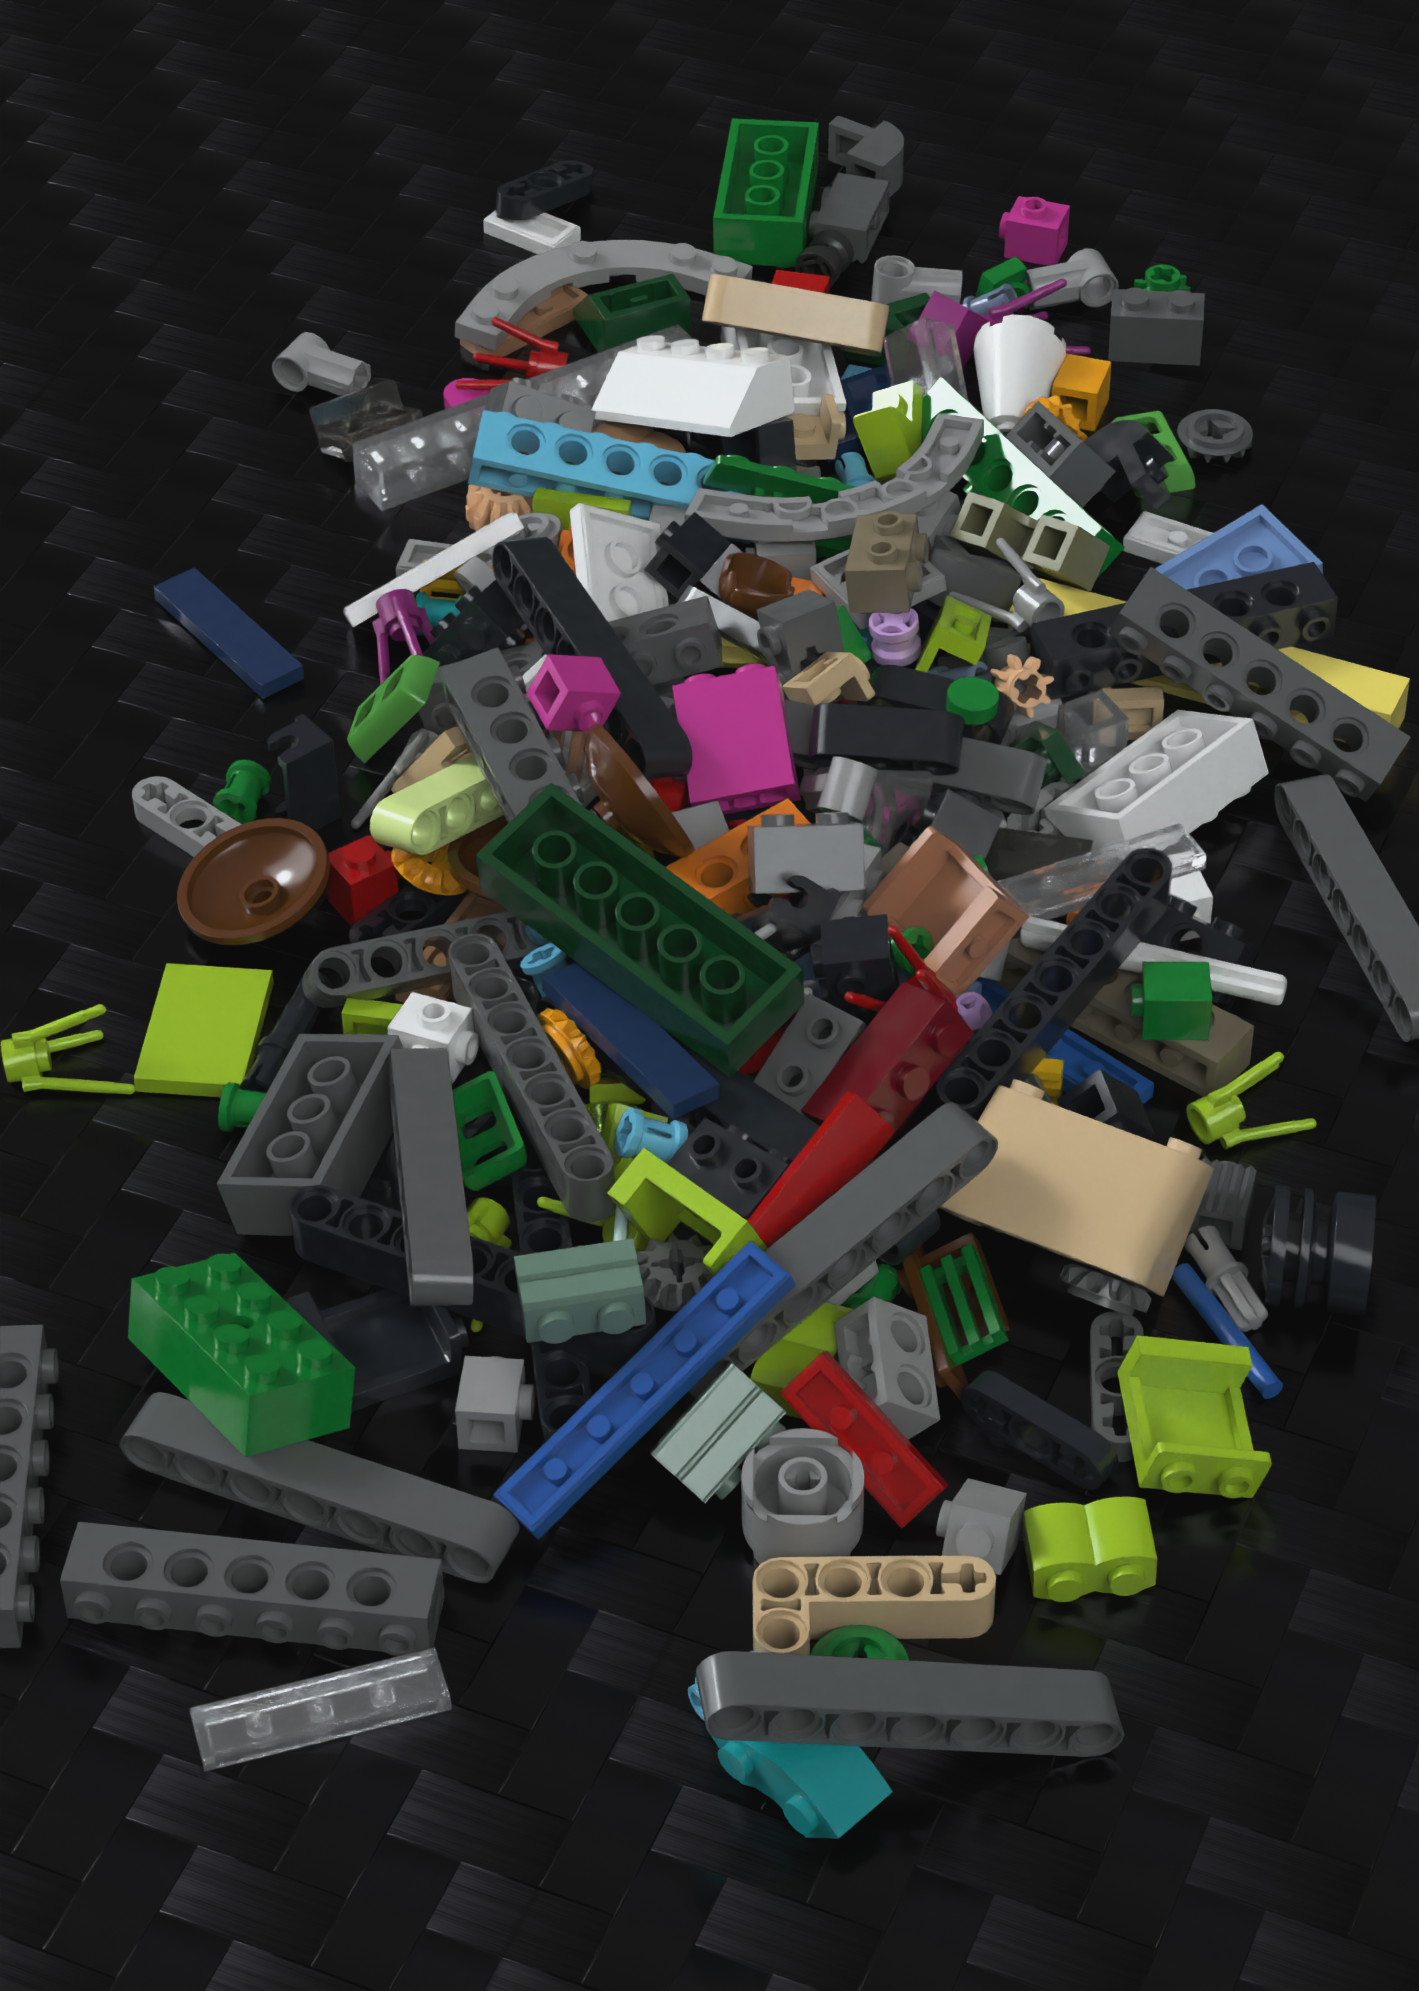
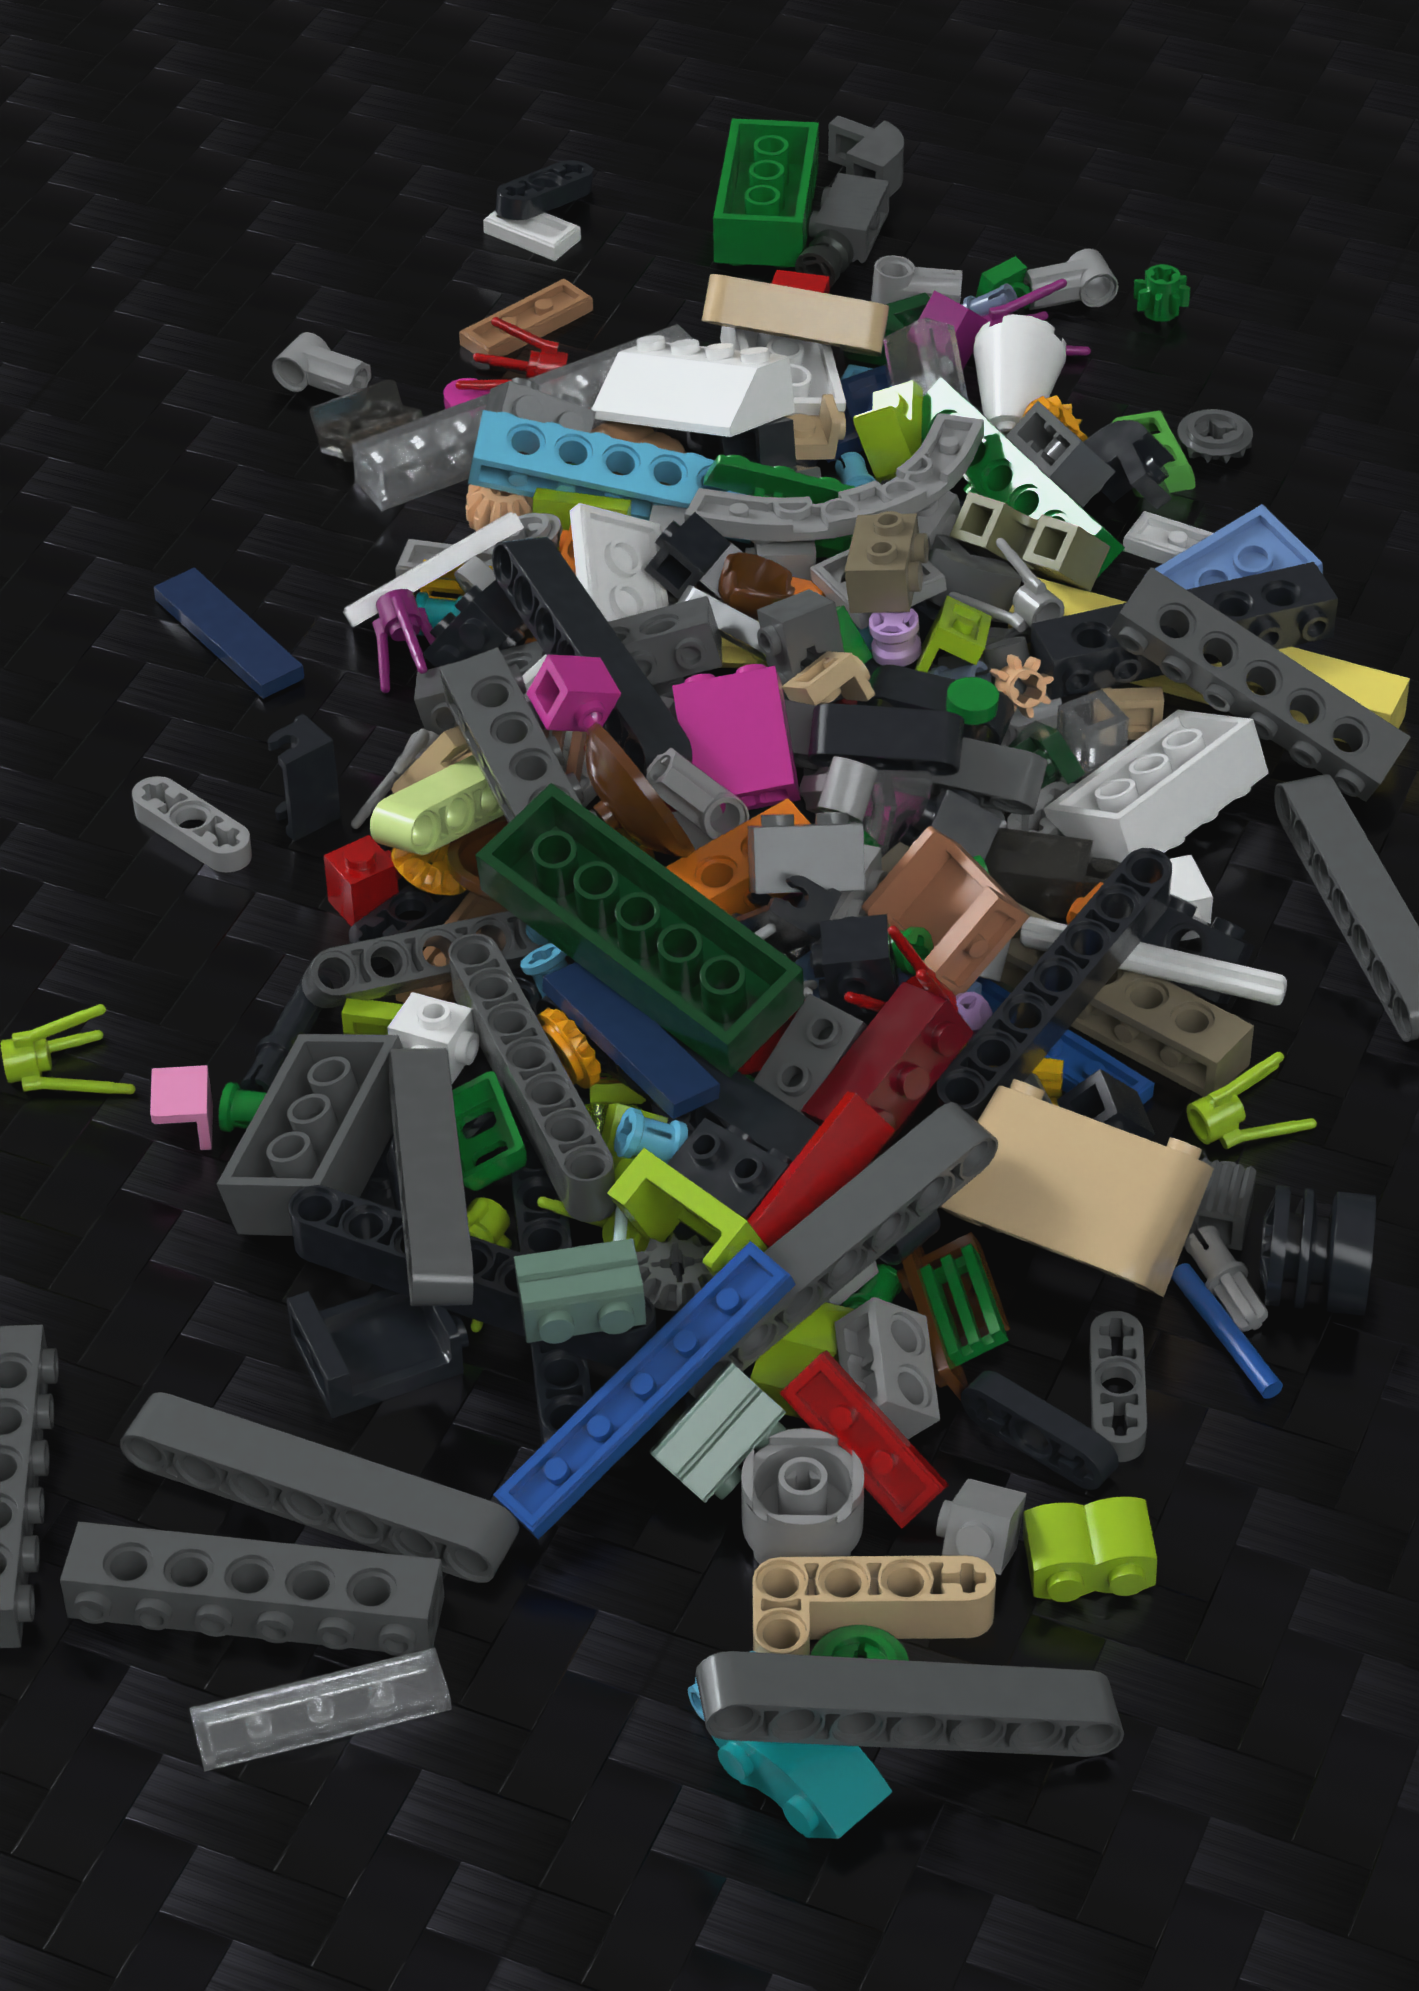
(183, 1097): none -> bright pink panel
(203, 1029): lime tile -> none
(241, 1354): green brick -> none
(244, 787): green bush -> none
(253, 882): reddish brown dish -> none
(392, 705): bright green piece -> none
(493, 1404): light grey brick -> none
(580, 265): light grey plate -> none
(633, 311): dark green slope -> none
(695, 794): none -> light grey piece
(1035, 230): dark pink brick -> none
(1074, 881): clear tile -> none
(1084, 385): light orange brick -> none
(1104, 1290): dark grey gear -> none
(1156, 326): dark grey brick -> none
(1173, 1000): green brick -> none
(1190, 1417): lime panel -> none

